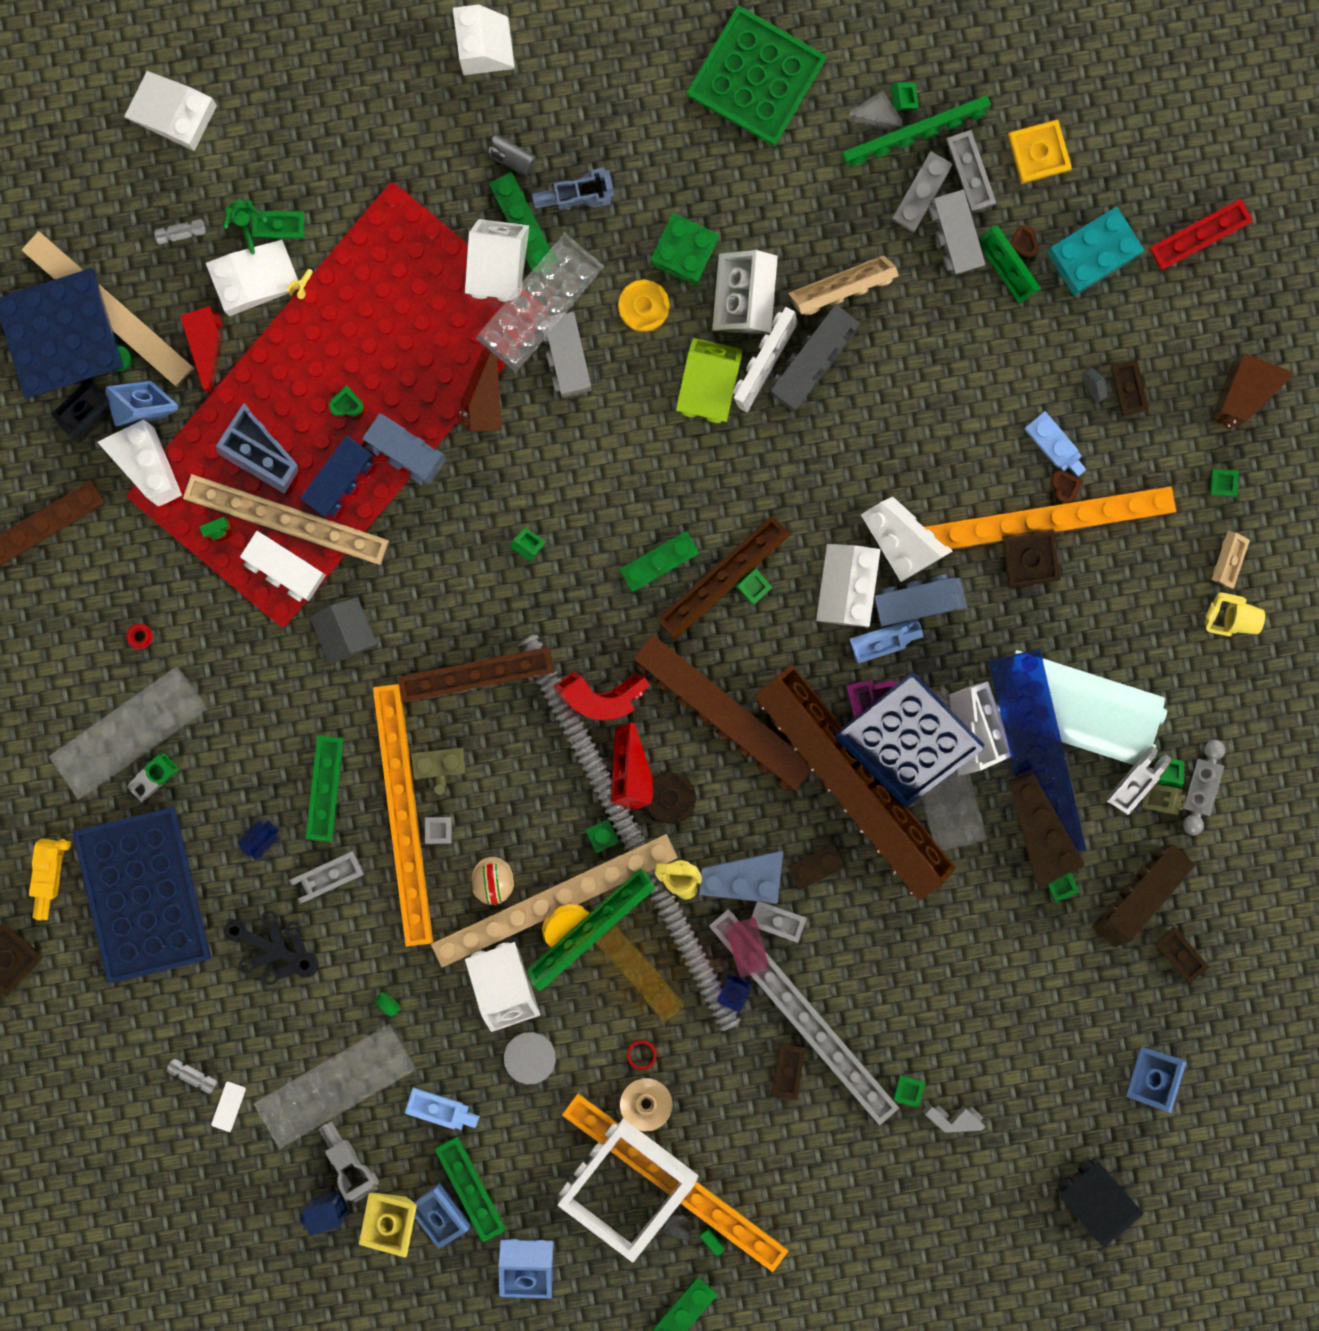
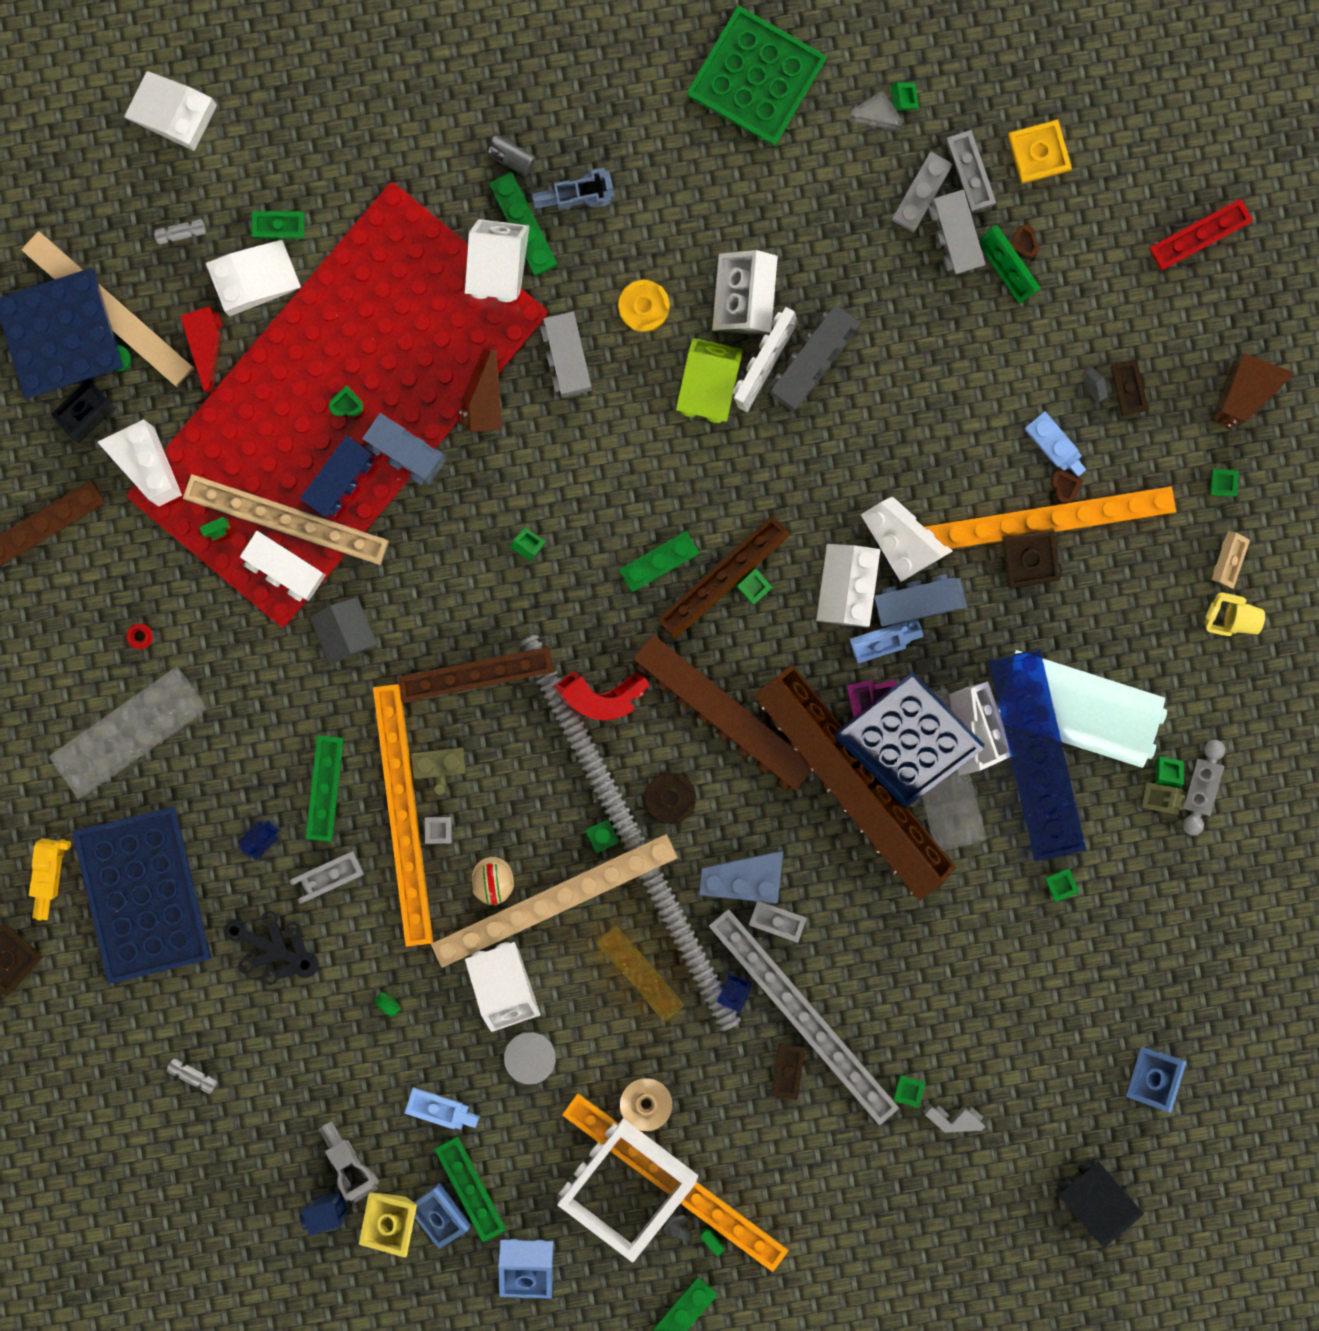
(137, 402): medium blue slope -> none
(152, 777): leg -> none
(228, 1106): white sticker -> none
(241, 215): green plant -> none
(256, 451): sand blue wedge -> none
(299, 285): light yellow hand -> none
(334, 1086): clear plate -> none
(482, 40): white slope -> none
(539, 302): clear plate -> none
(562, 922): yellow tile -> none
(590, 929): green plate -> none
(630, 772): red slope -> none
(641, 1067): red piece -> none
(679, 878): light yellow piece -> none
(684, 249): green brick -> none
(747, 946): clear pink panel -> none
(816, 866): dark brown plate -> none
(843, 284): tan plate -> none
(926, 128): green plate -> none
(1045, 836): dark brown wedge -> none
(1095, 251): teal brick -> none
(1138, 781): light grey hinge -> none
(1144, 896): dark brown wedge -> none
(1181, 955): dark brown plate -> none

